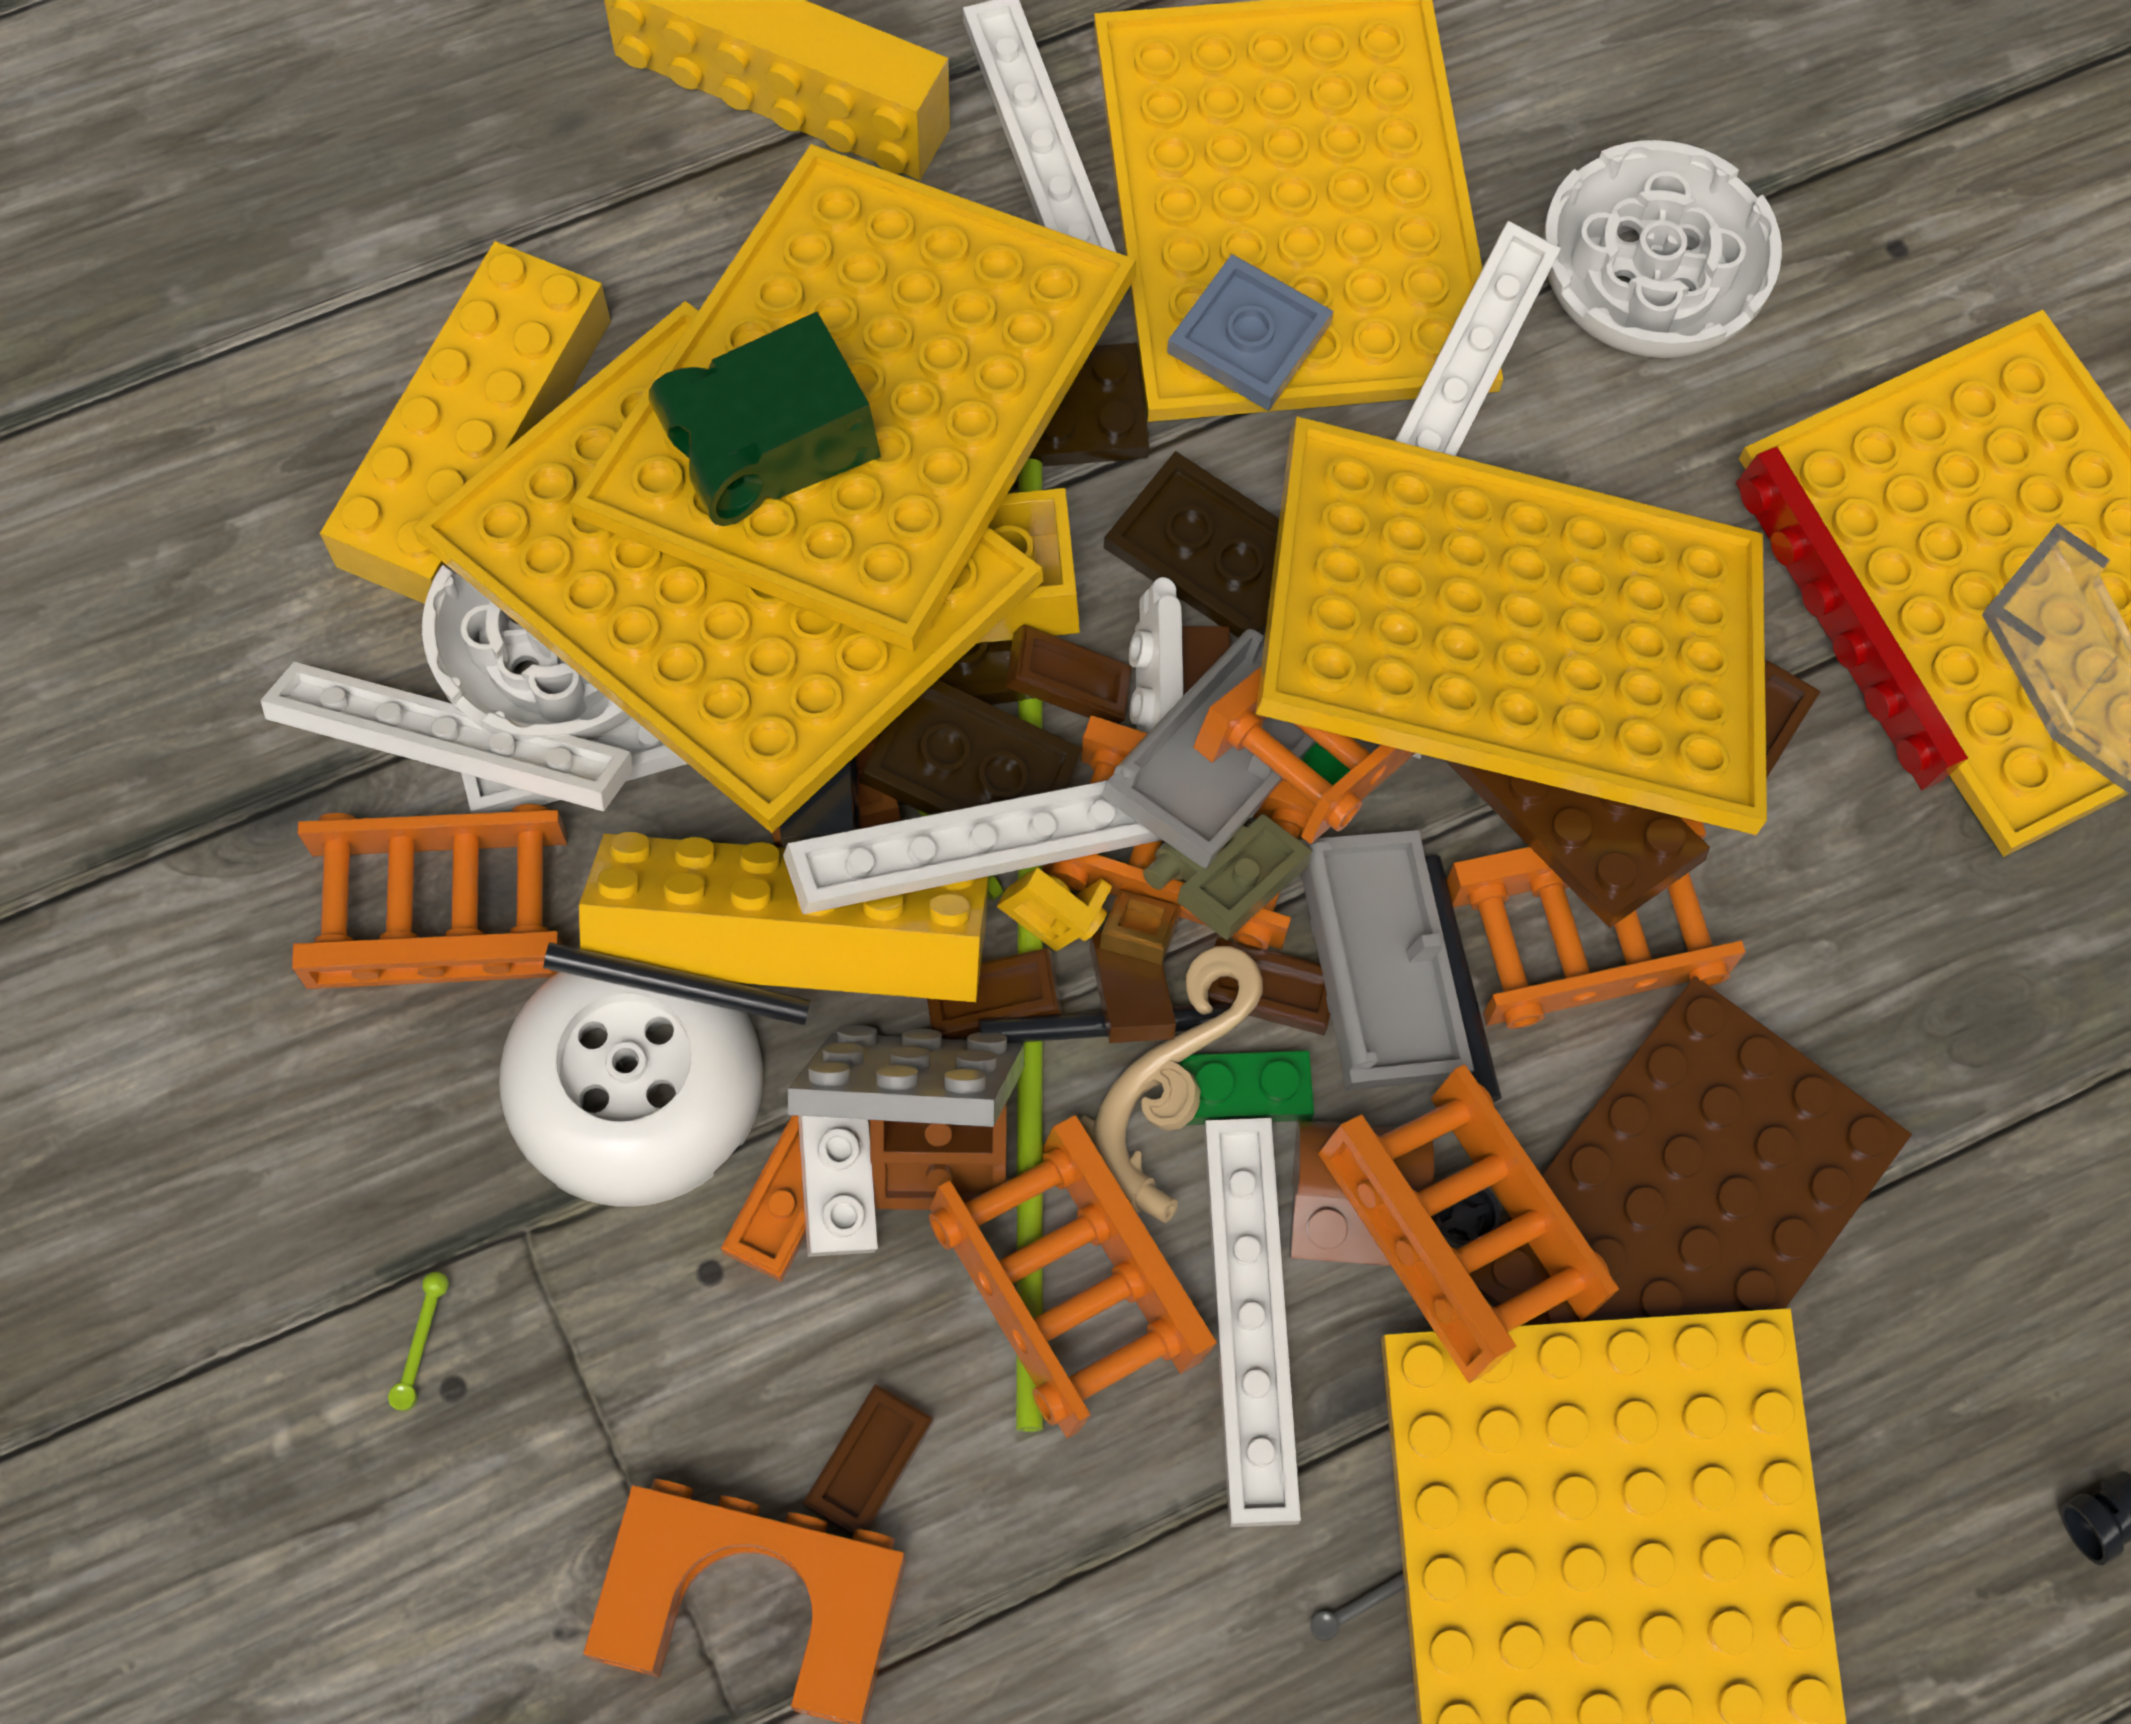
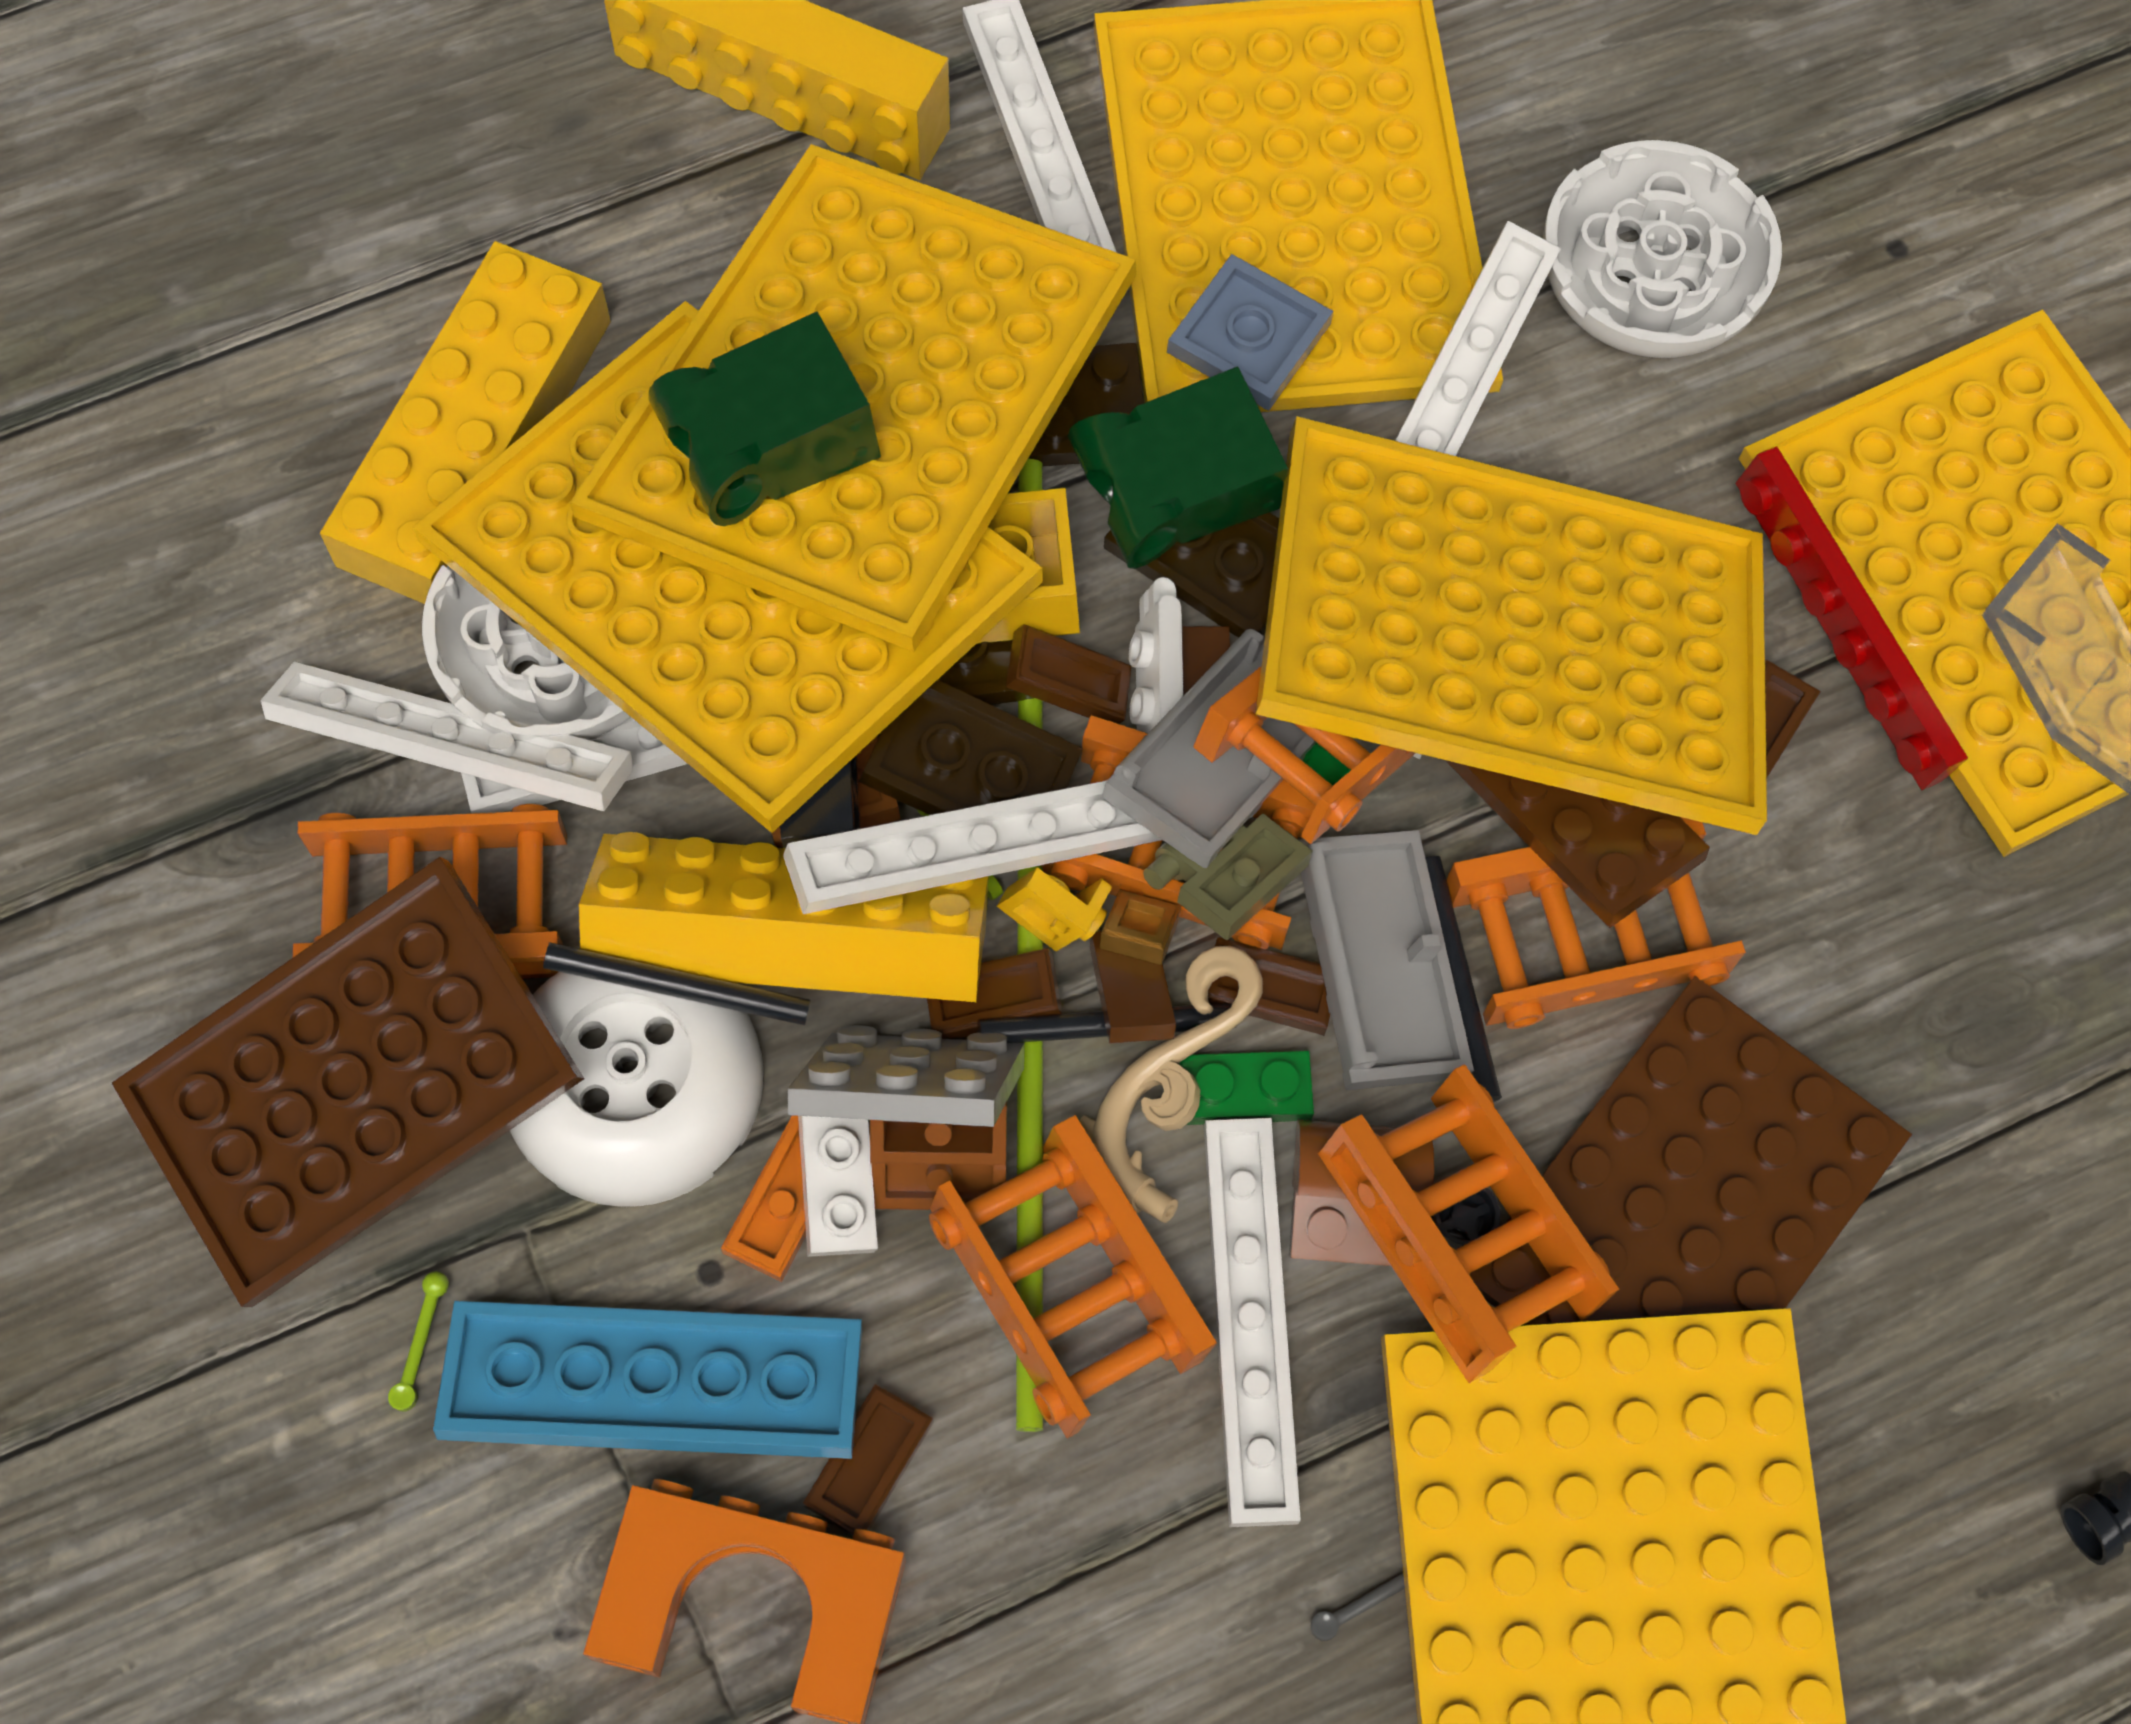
(346, 1082): none -> reddish brown plate
(650, 1380): none -> dark azure plate
(1181, 465): none -> dark green piece

